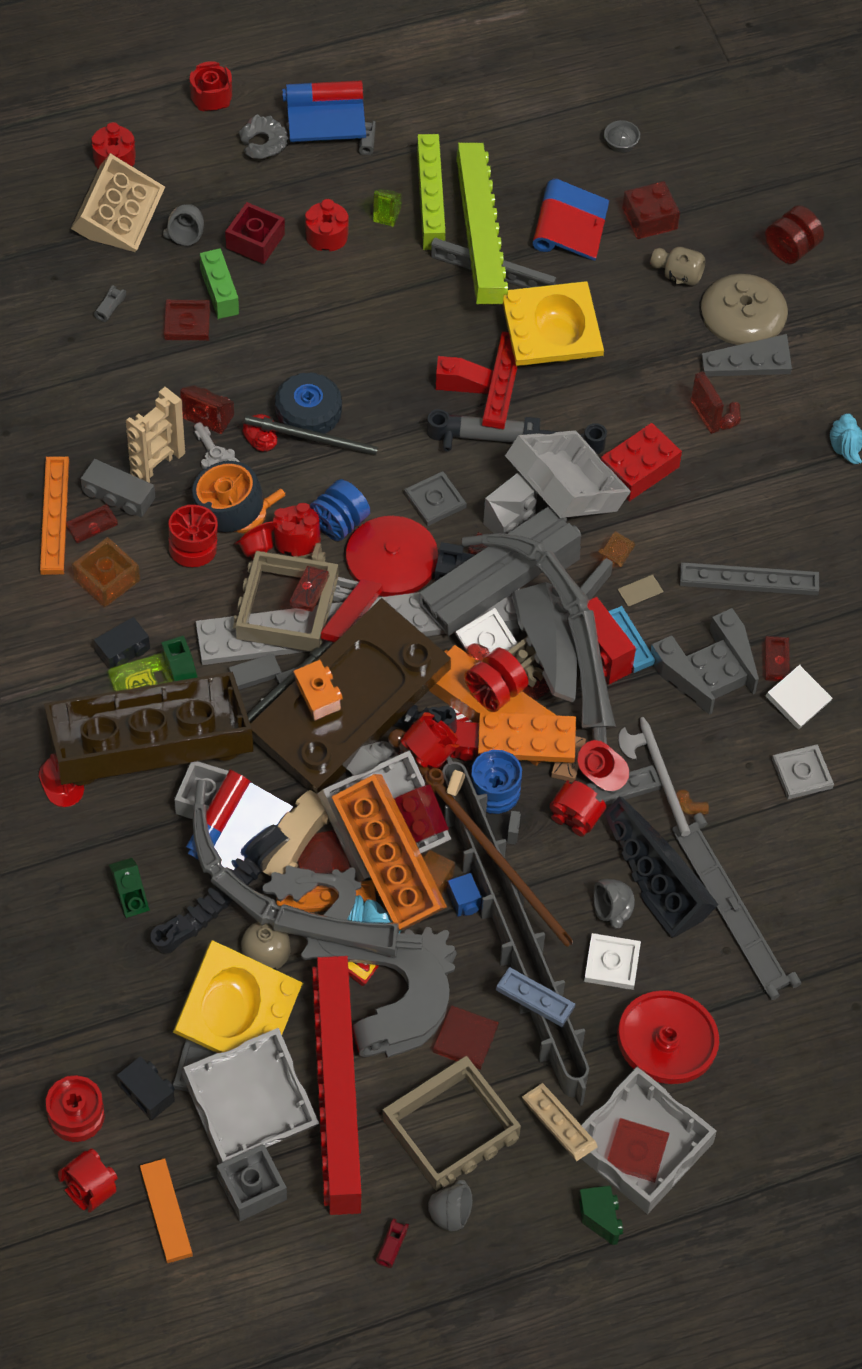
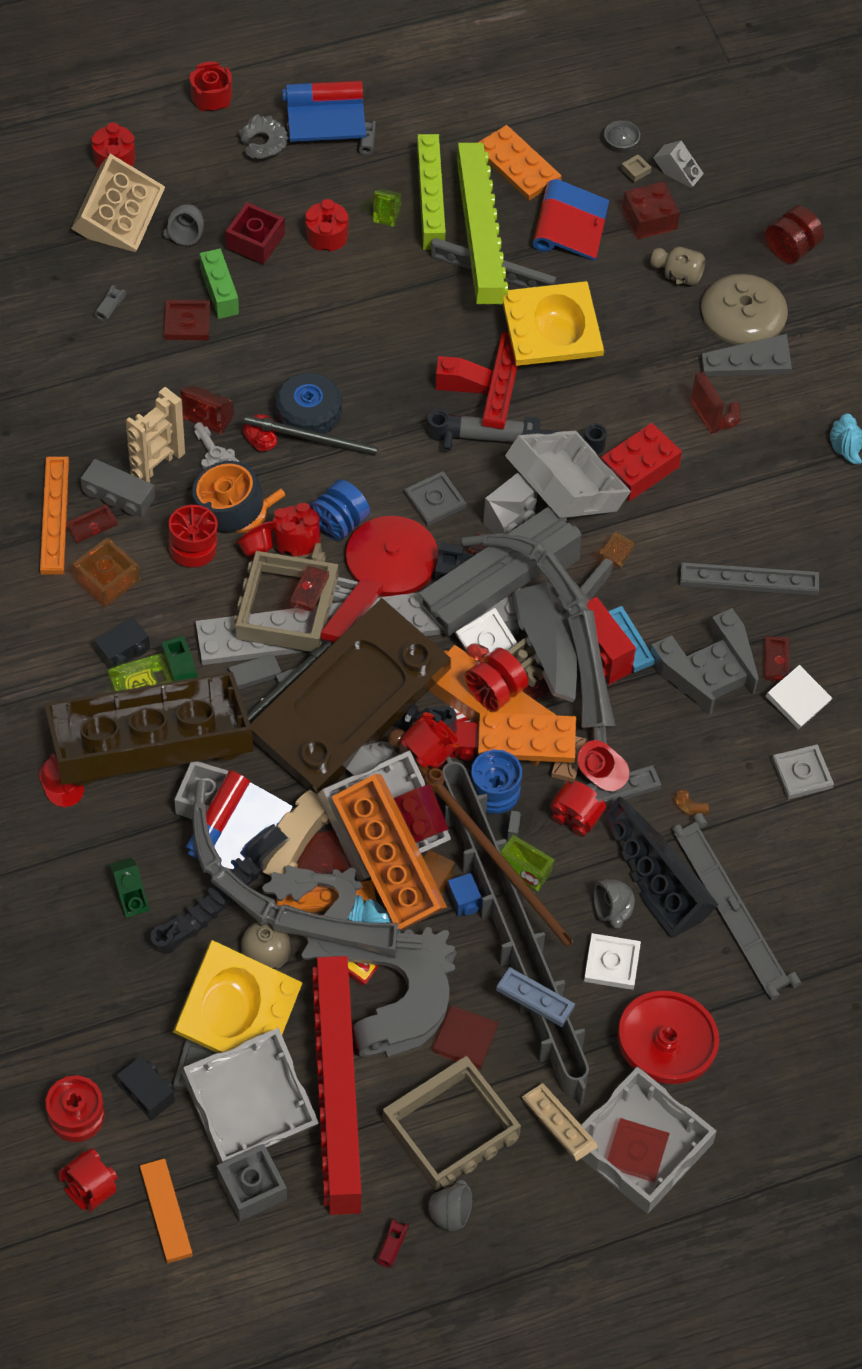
(317, 689): orange brick -> none
(455, 782): tan tile -> none
(518, 162): none -> orange plate
(528, 862): none -> clear neon green slope
(599, 1213): dark green slope -> none
(629, 743): light grey piece -> none
(636, 168): none -> dark tan plate
(640, 590): dark tan sticker -> none
(678, 163): none -> light grey slope

